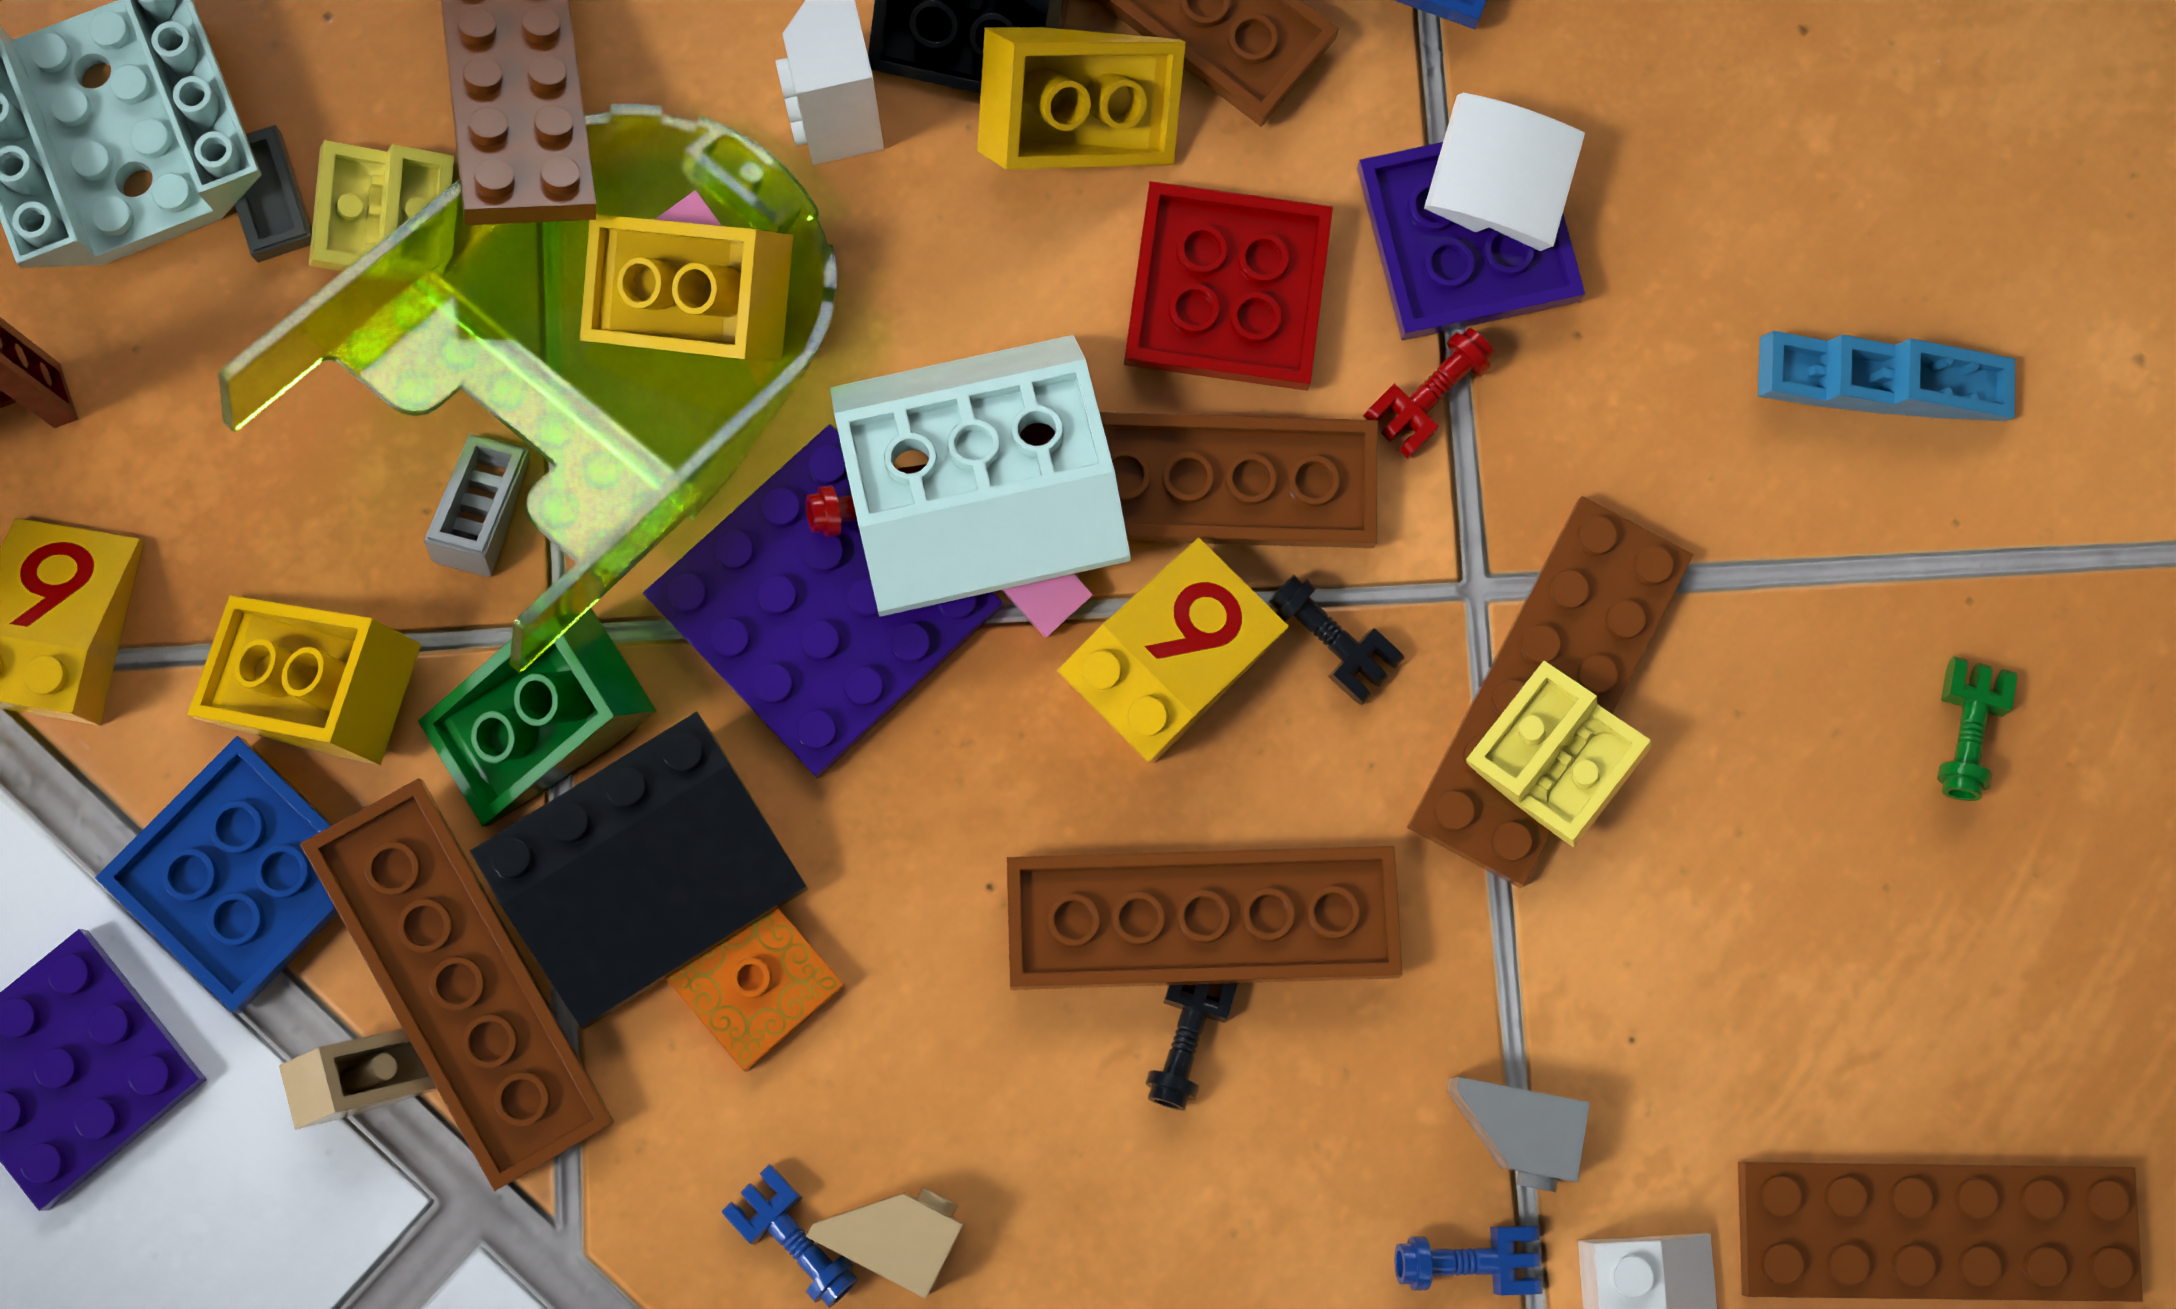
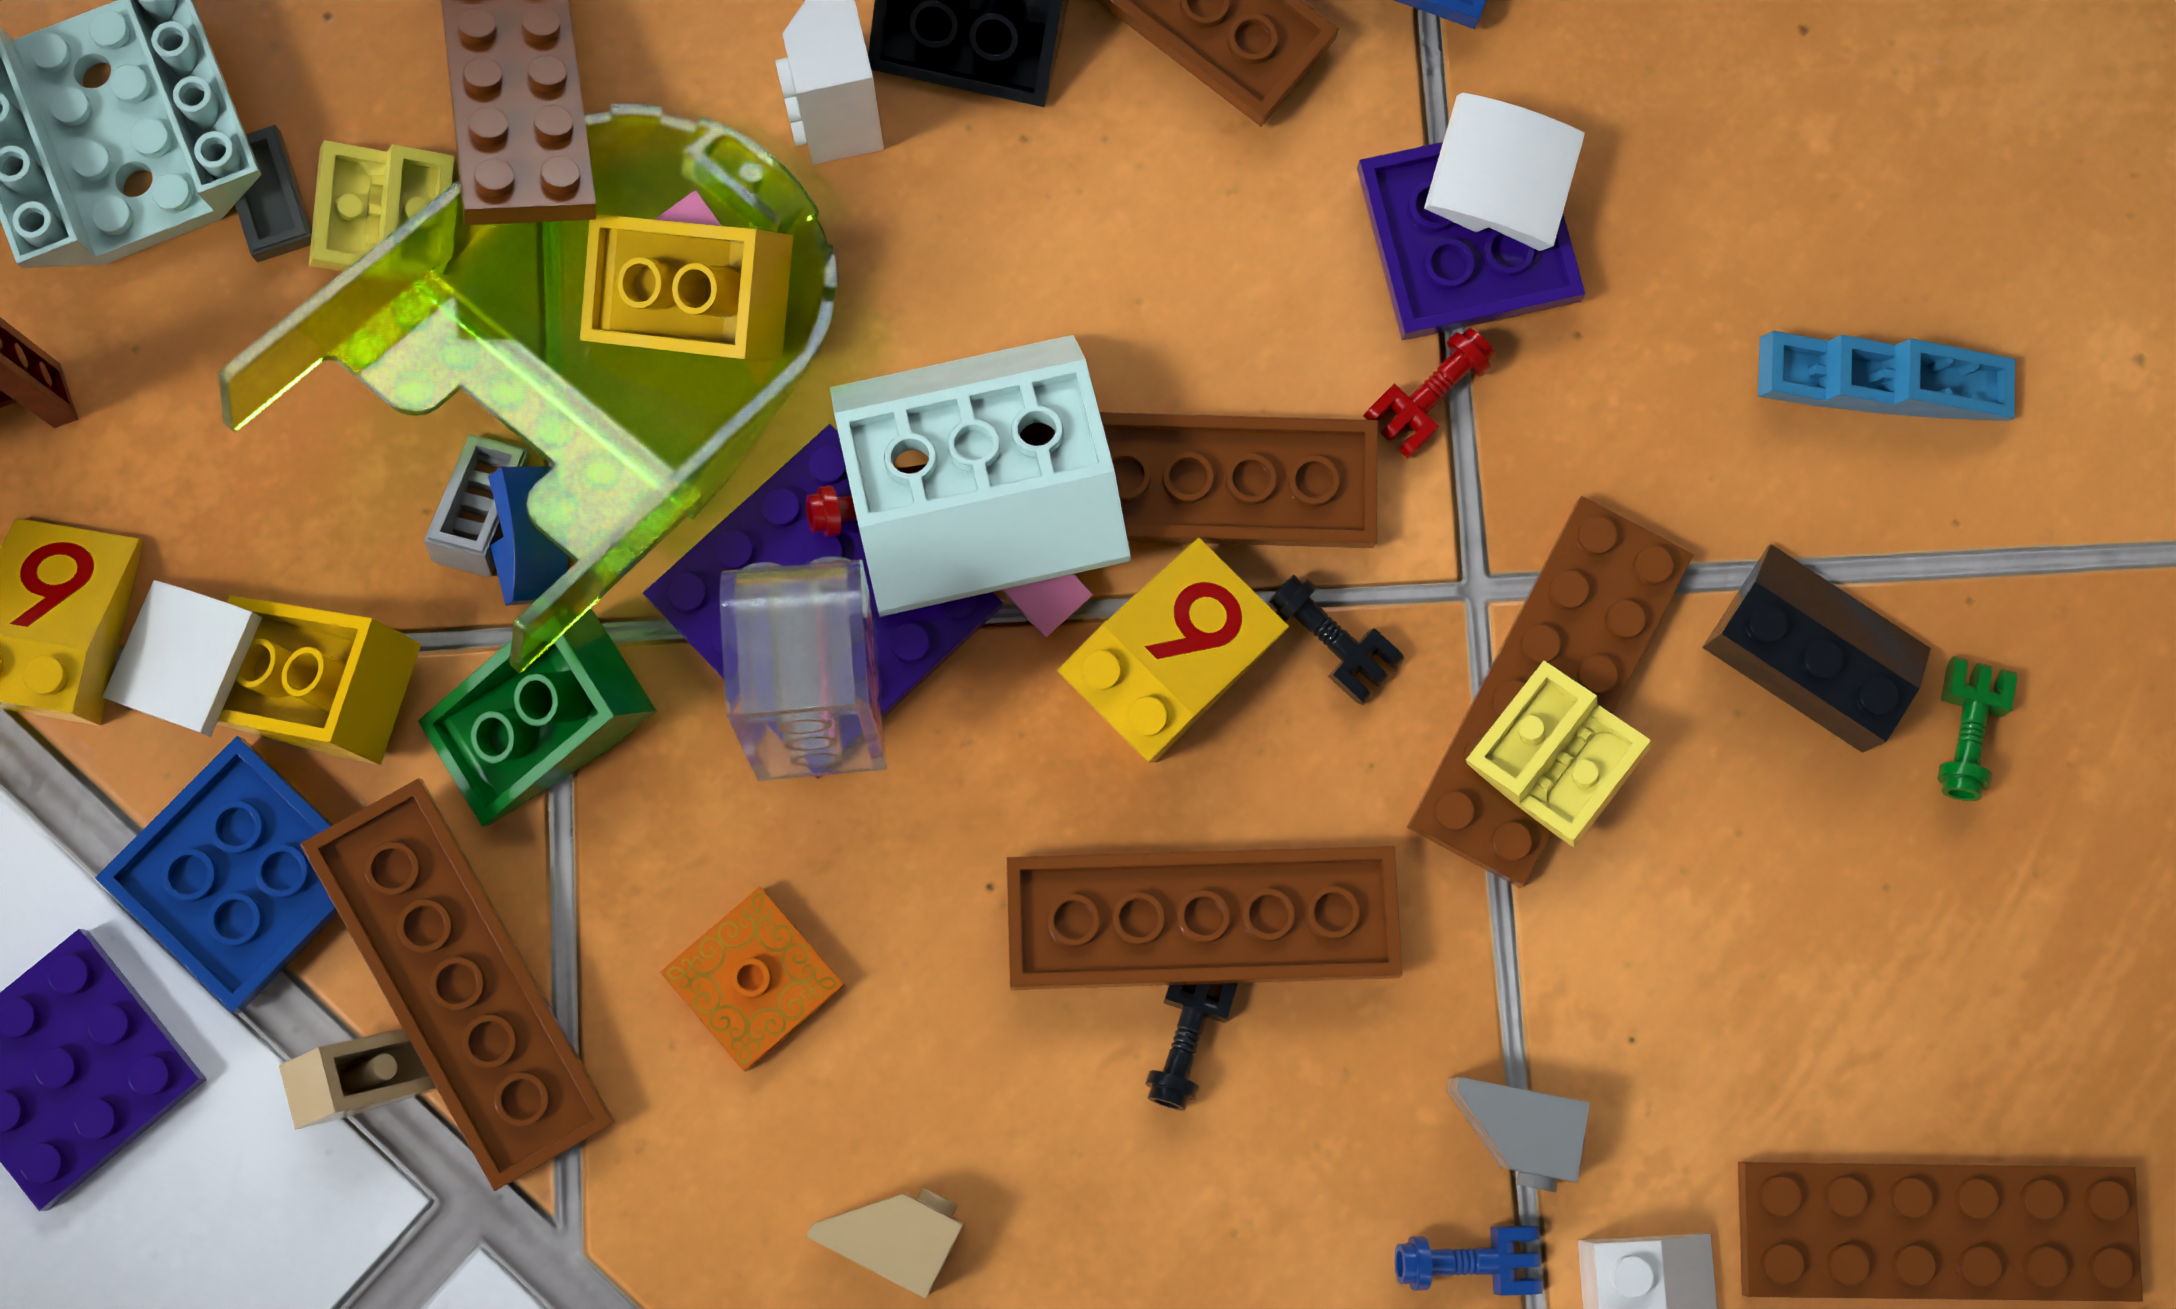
(182, 657): none -> white slope
(524, 557): none -> blue slope
(638, 870): black slope -> none
(802, 668): none -> clear brick
(829, 1278): blue hinge -> none
(1078, 98): yellow slope -> none
(1228, 286): red plate -> none
(1820, 650): none -> black slope

